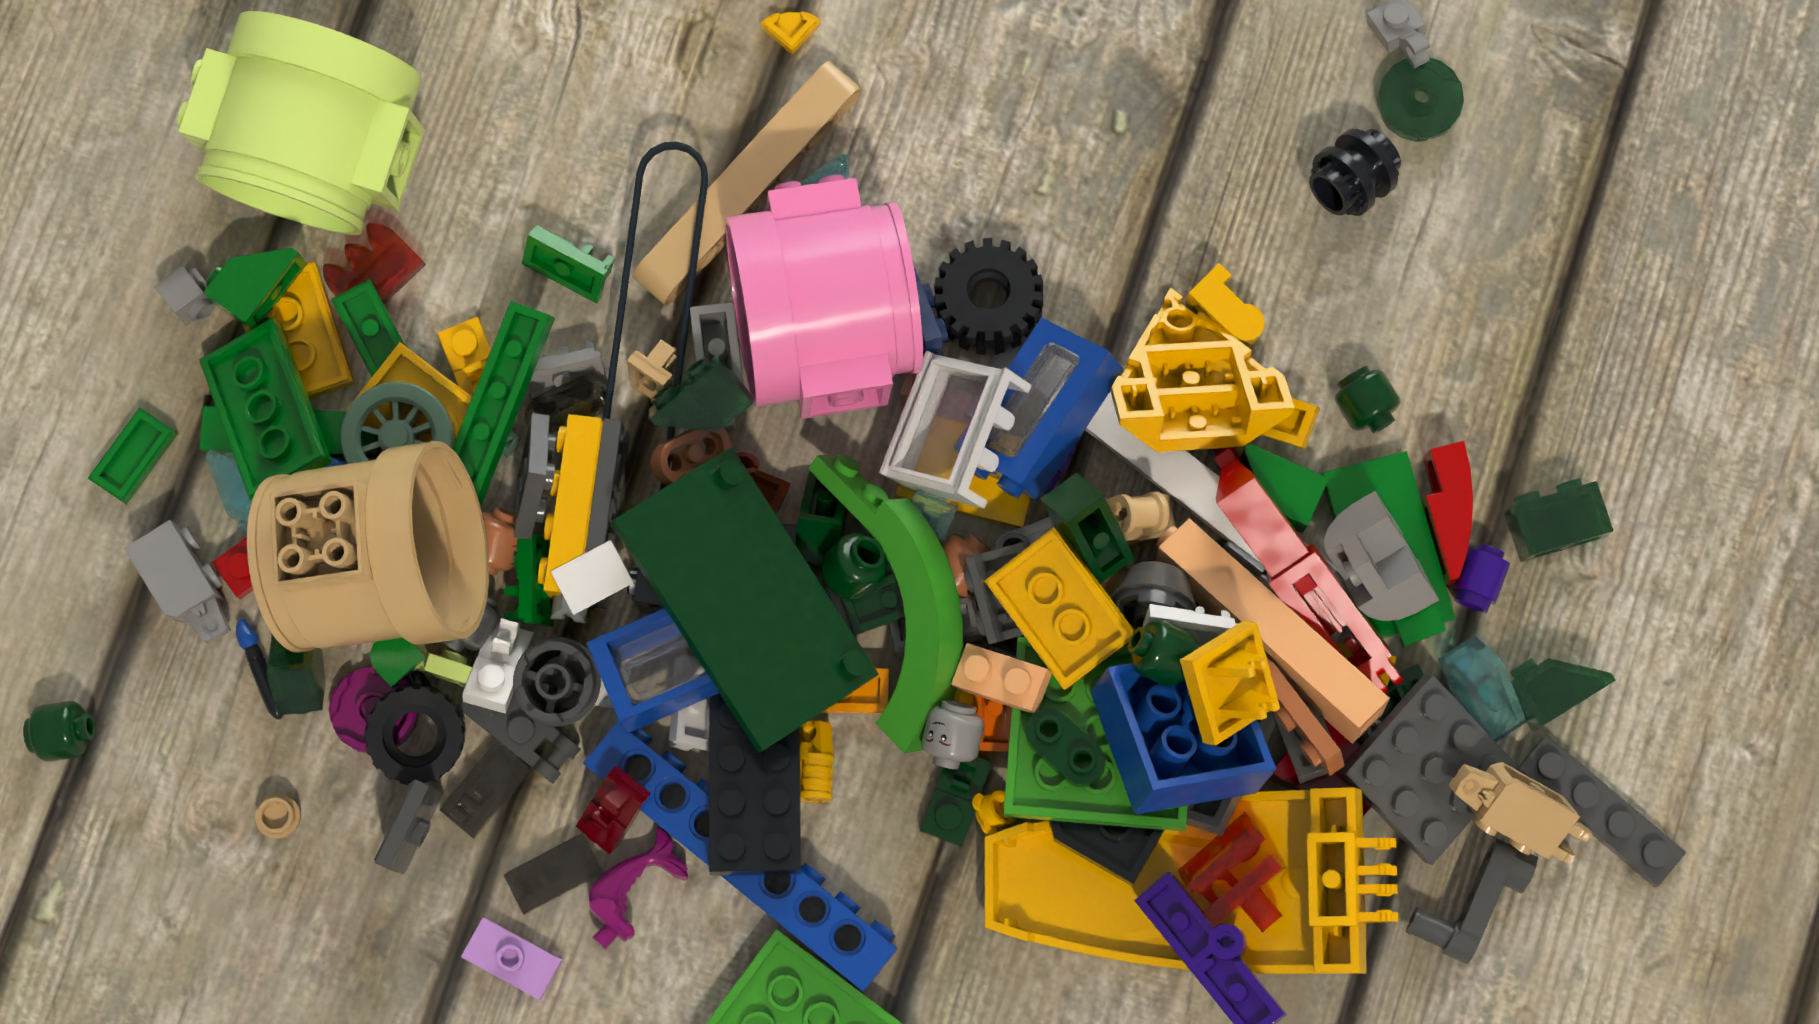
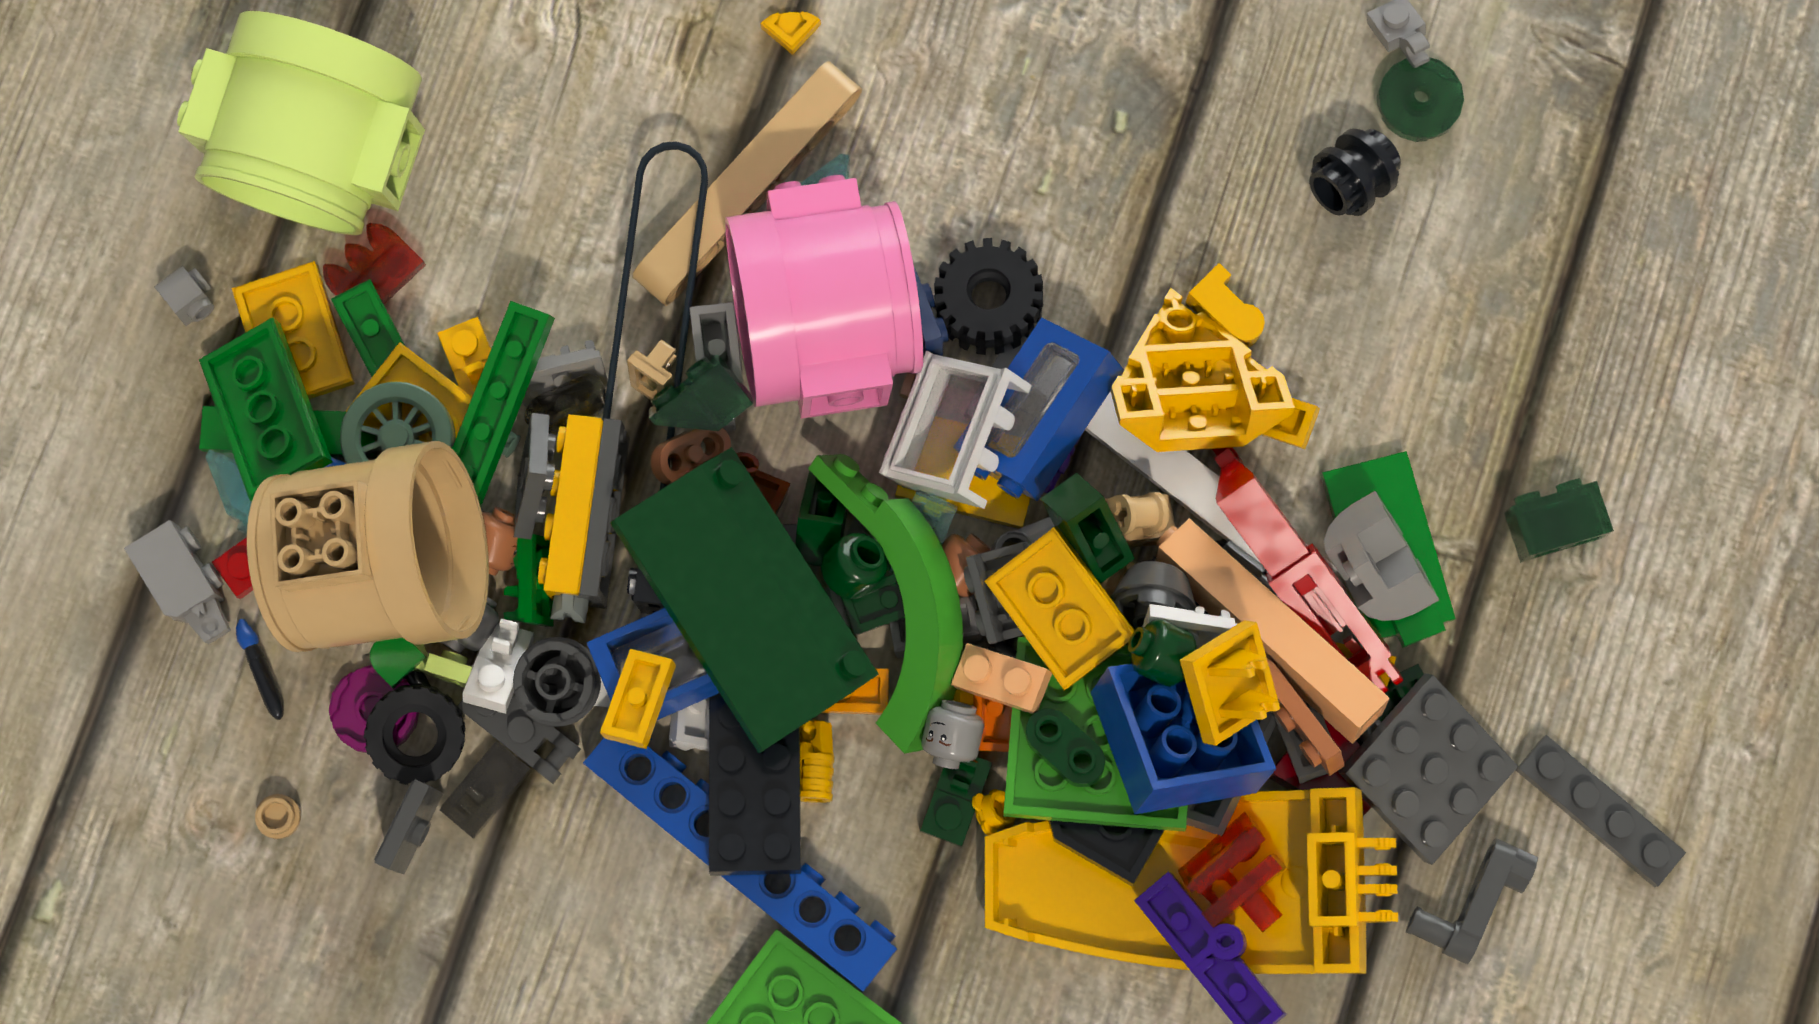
(58, 731): dark green head -> none
(132, 456): green tile -> none
(253, 284): green slope -> none
(296, 679): clear green slope -> none
(511, 958): lavender plate -> none
(553, 873): clear smoke plate -> none
(567, 264): green plate -> none
(592, 577): white sticker -> none
(609, 891): magenta animal -> none
(613, 809): dark red plate -> none
(638, 698): none -> yellow plate
(1288, 484): green slope -> none
(1367, 400): dark green head -> none
(1450, 506): red slope -> none
(1481, 578): dark purple brick -> none
(1483, 687): clear light blue slope -> none
(1520, 809): tan hinge -> none
(1554, 688): clear green slope -> none

